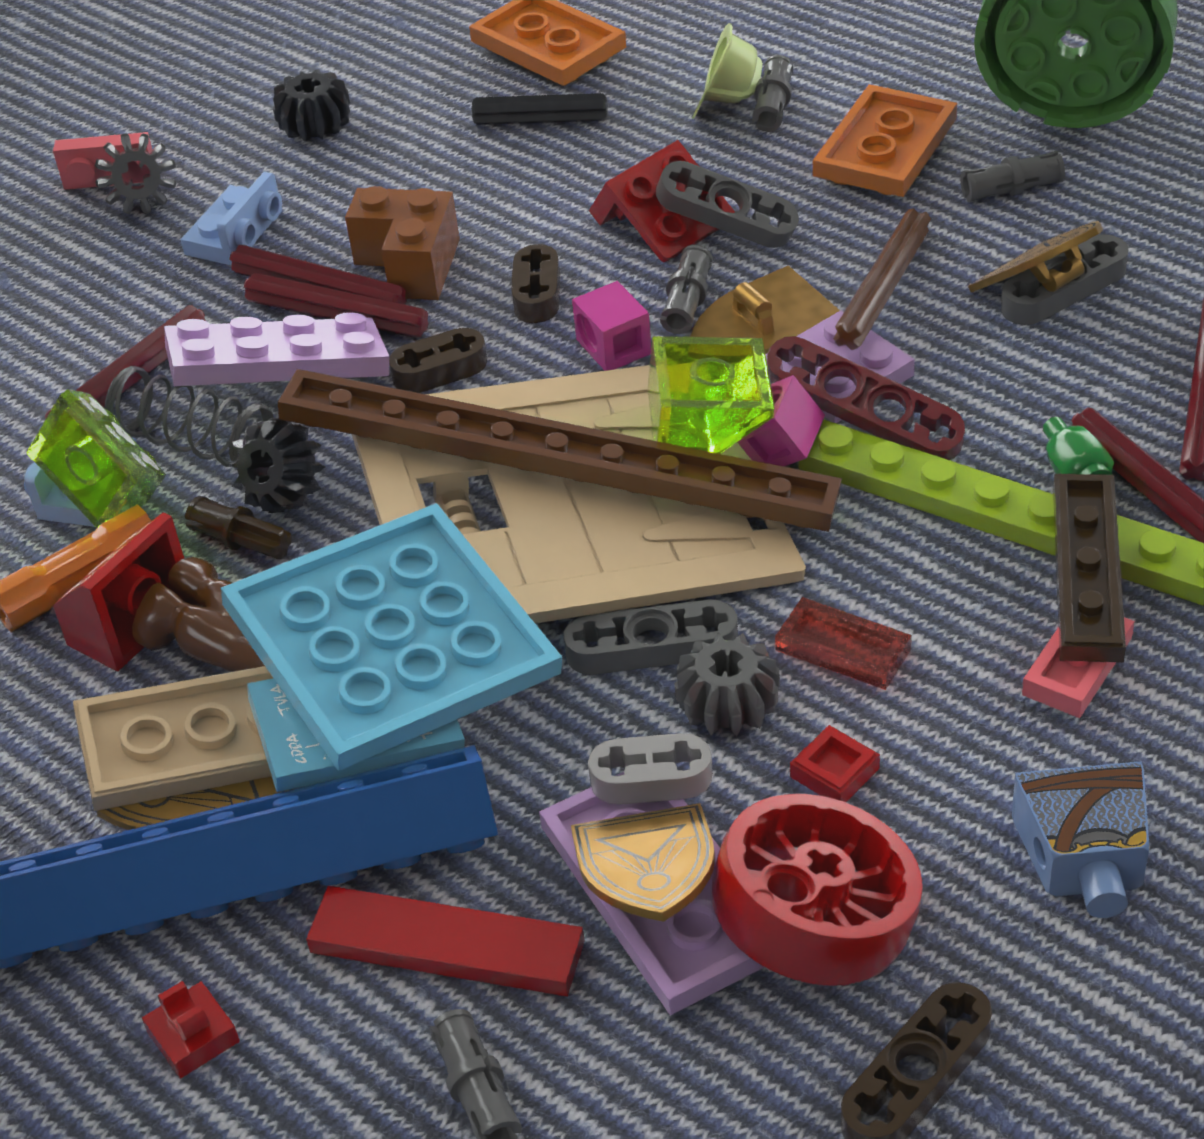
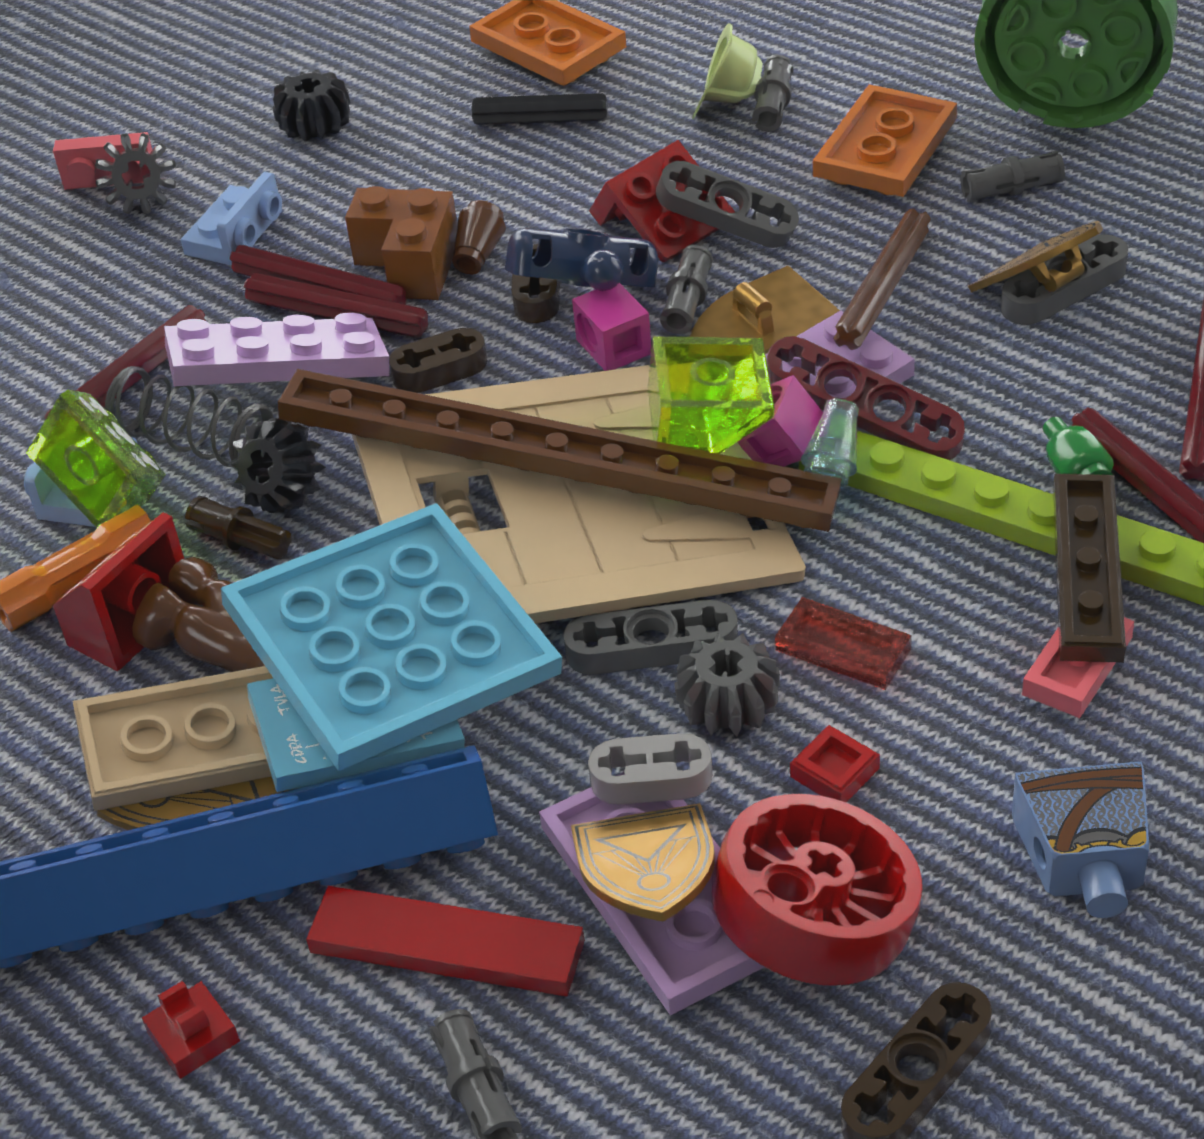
(477, 234): none -> reddish brown cone
(582, 258): none -> dark blue piece
(834, 442): none -> clear light blue cone

